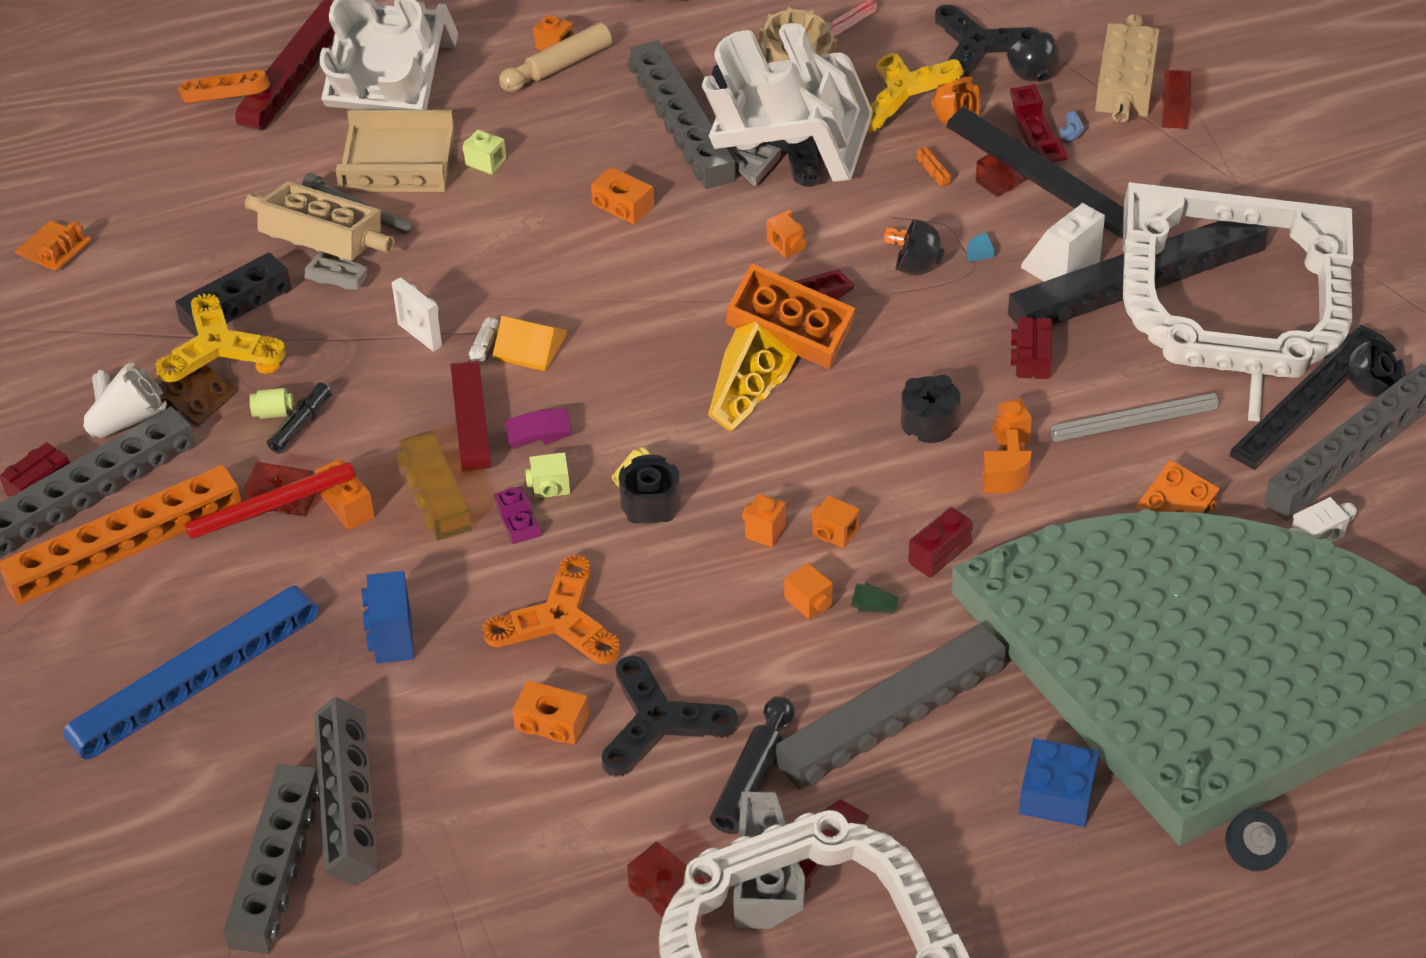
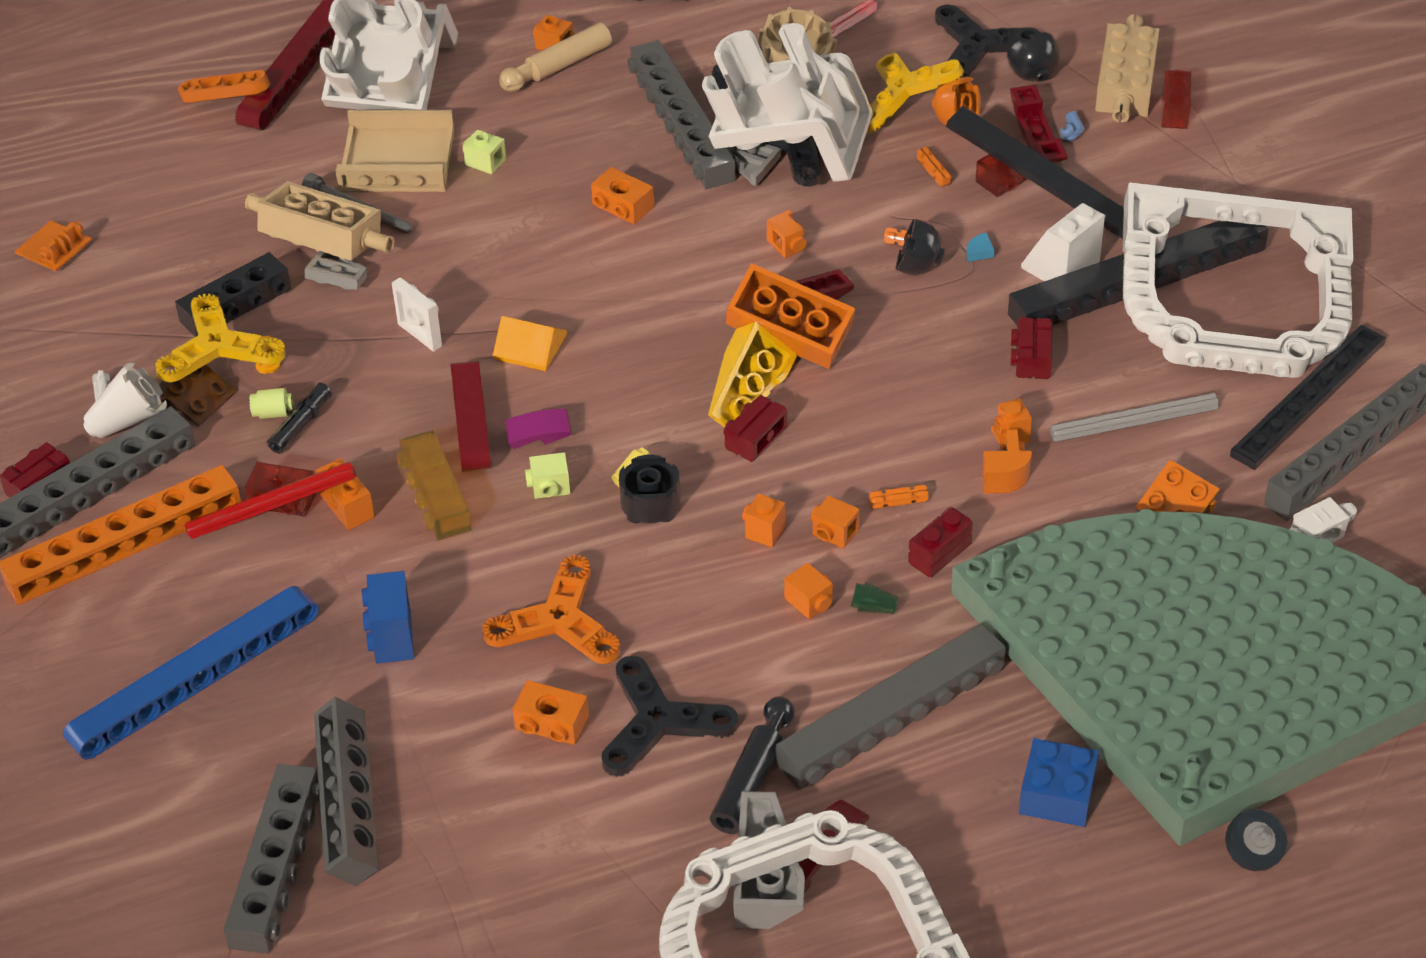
(484, 340): white axle -> none
(517, 514): magenta slope -> none
(657, 876): clear red brick -> none
(755, 428): none -> dark red brick
(898, 496): none -> orange axle
(930, 408): black brick -> none
(1255, 396): white bar -> none
(1375, 367): black cylinder -> none

